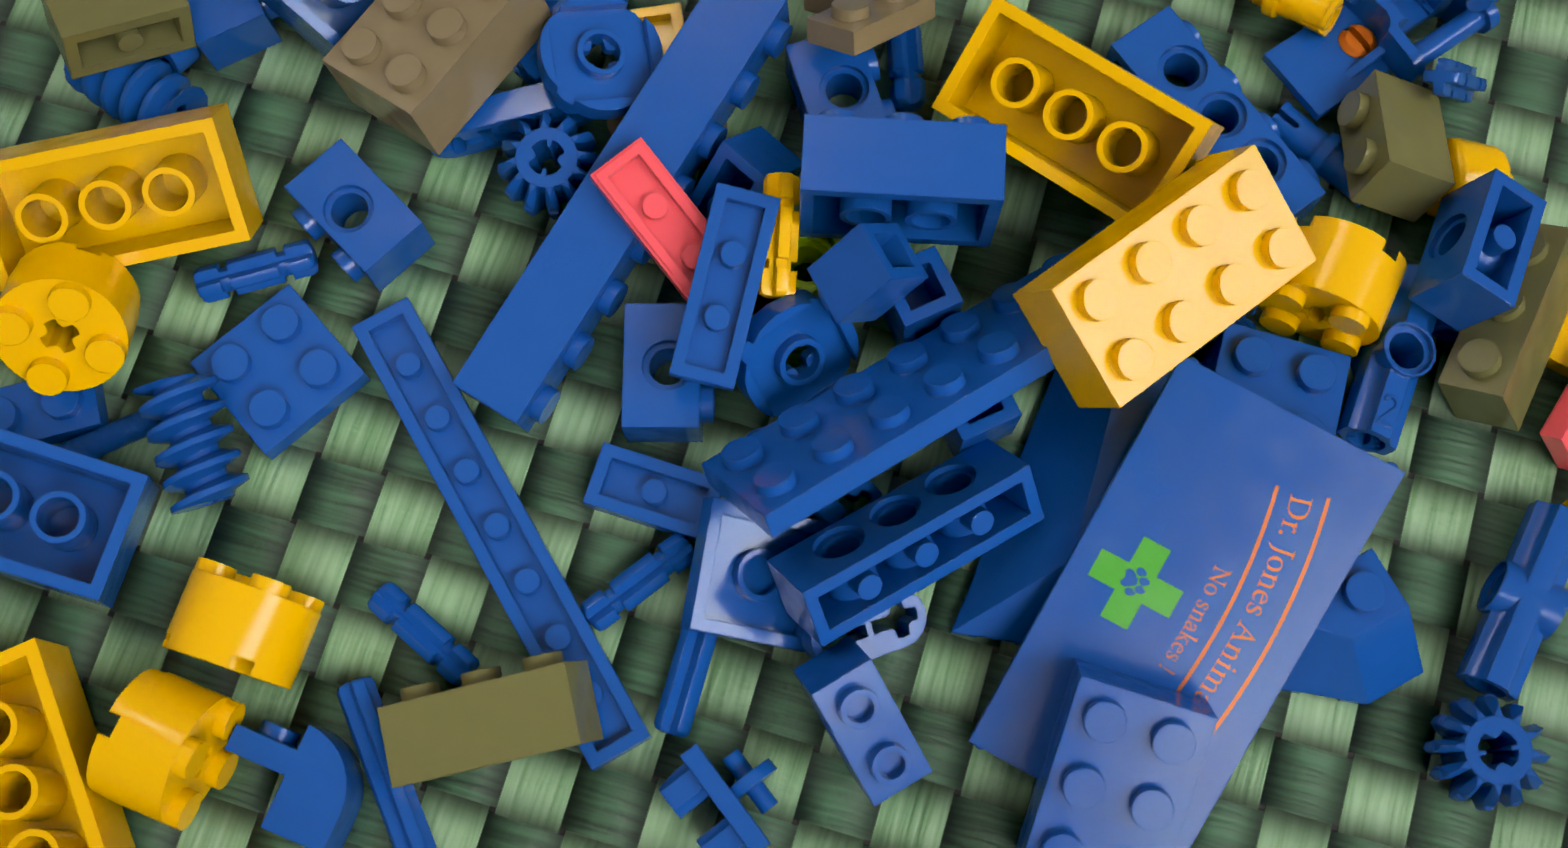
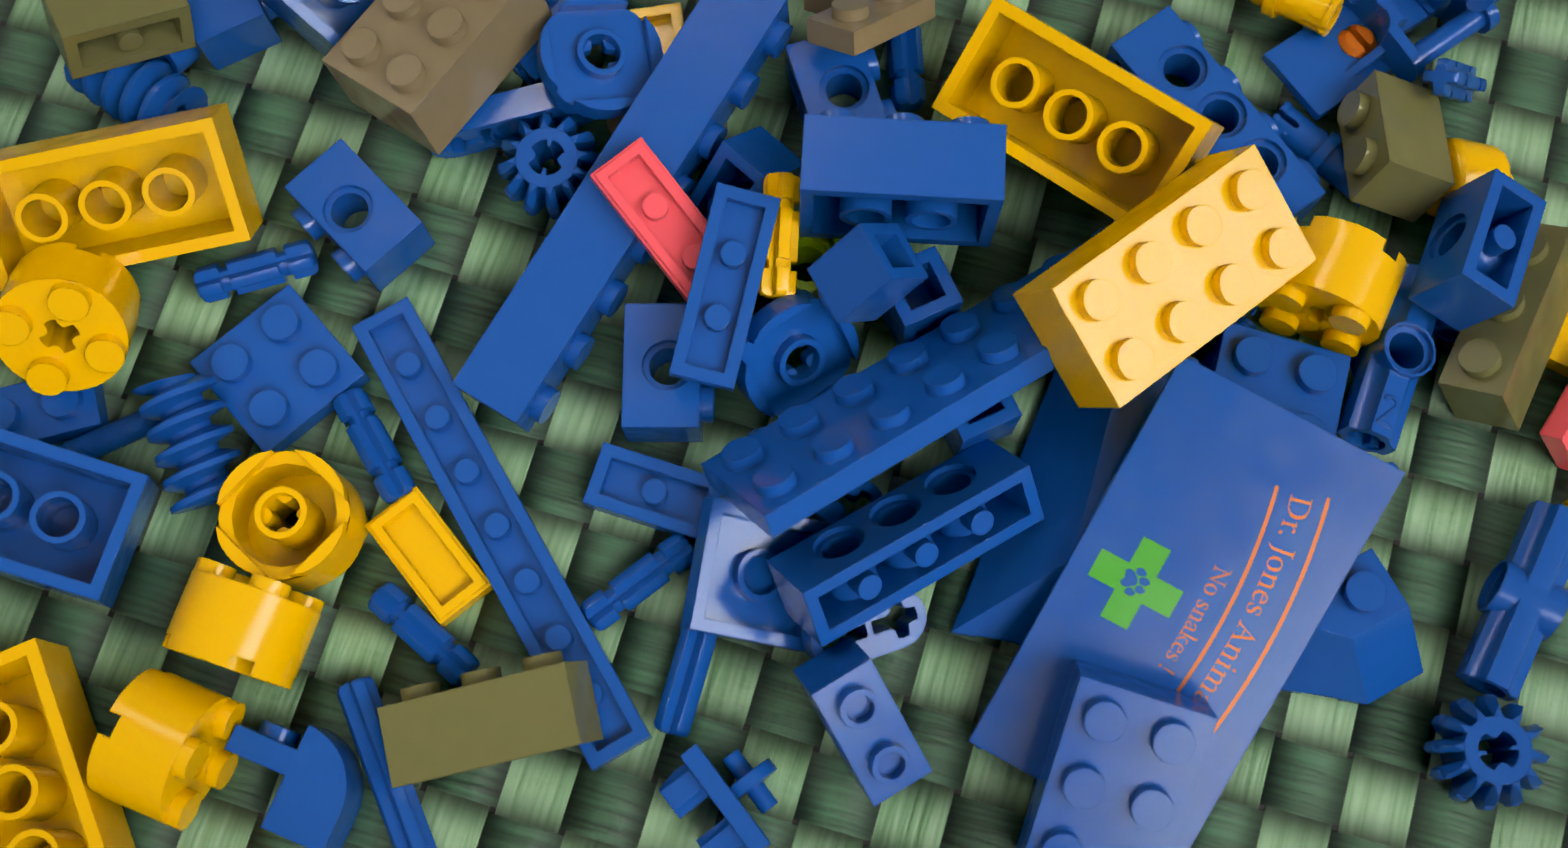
(255, 511): none -> yellow brick
(373, 444): none -> blue axle
(429, 556): none -> yellow tile

